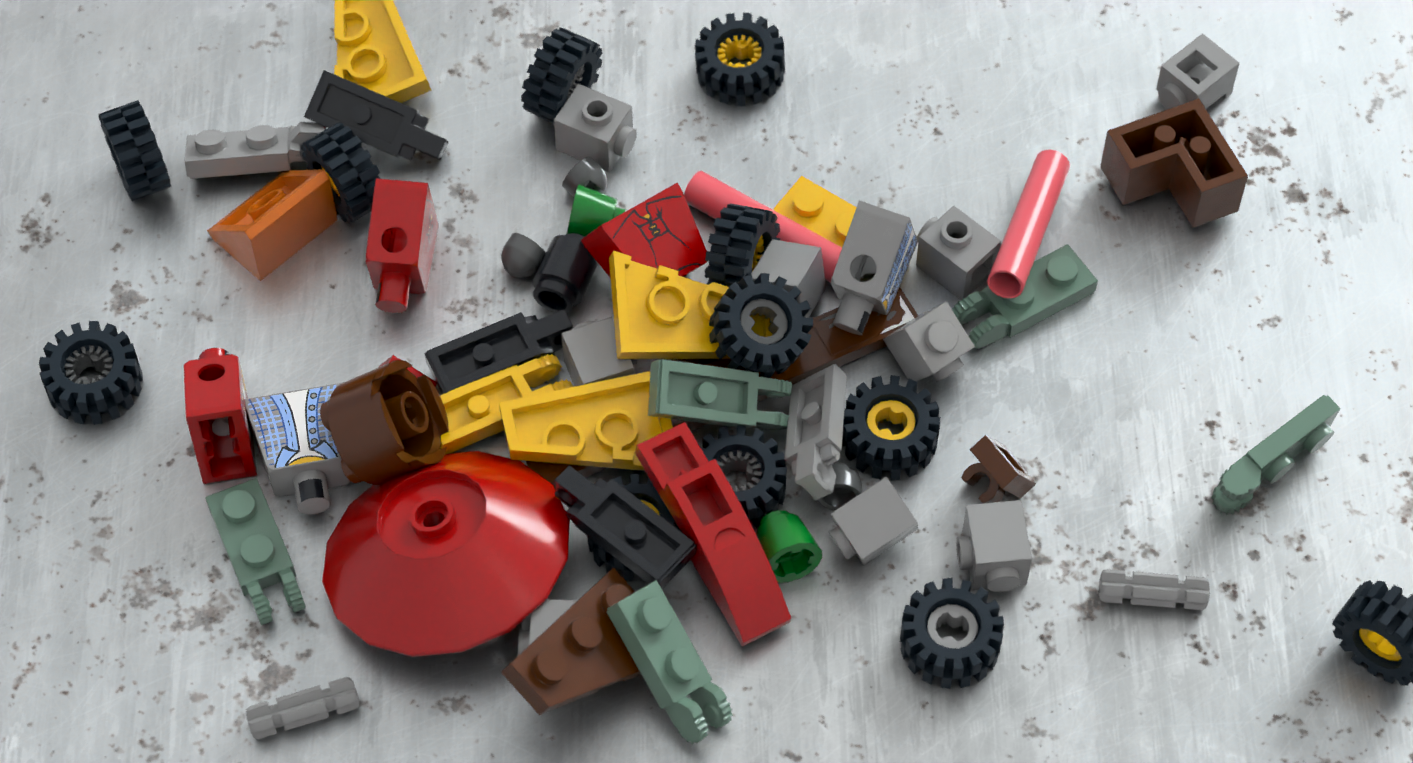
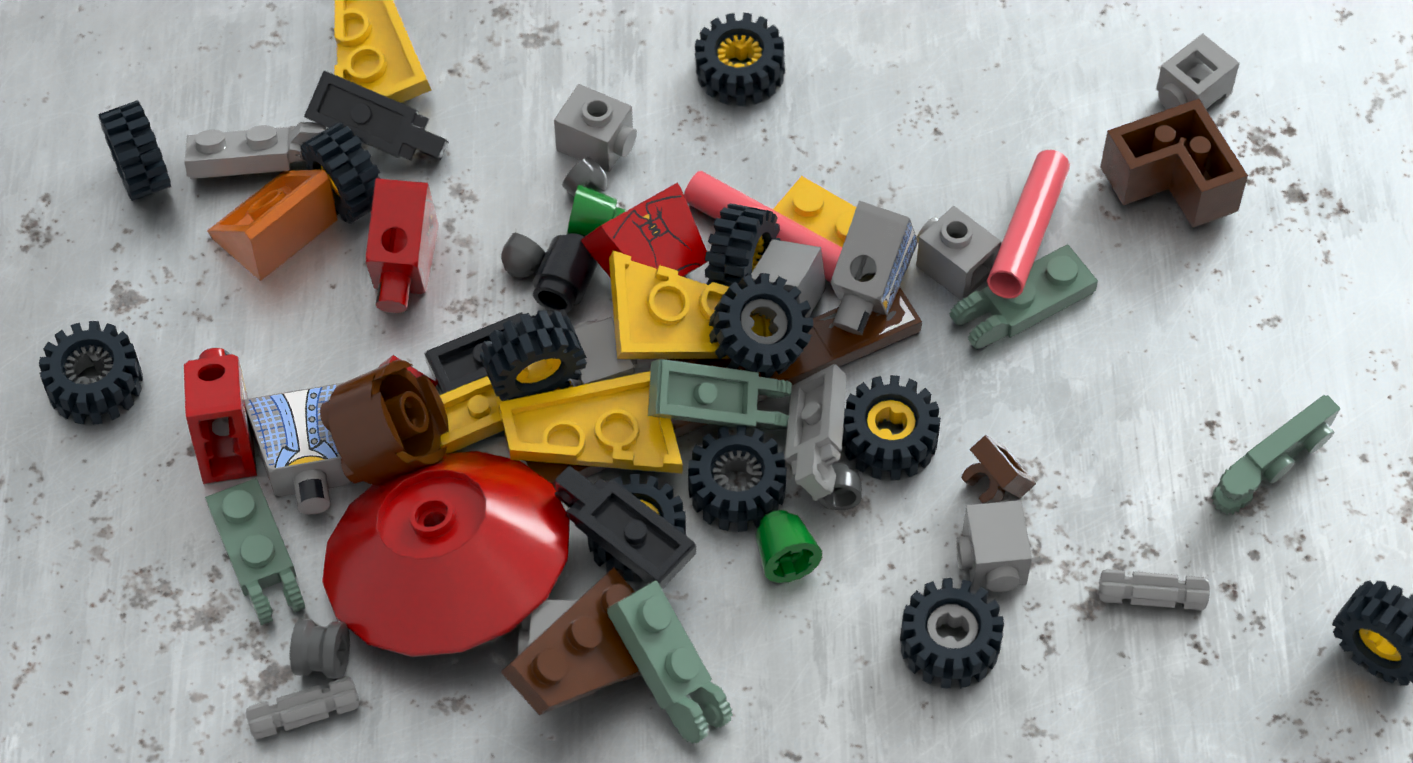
(319, 648): none -> dark grey wheel
(533, 356): none -> black bush
(558, 69): black bush -> none
(712, 517): red slope -> none
(872, 522): light grey brick -> none
(930, 344): light grey brick -> none

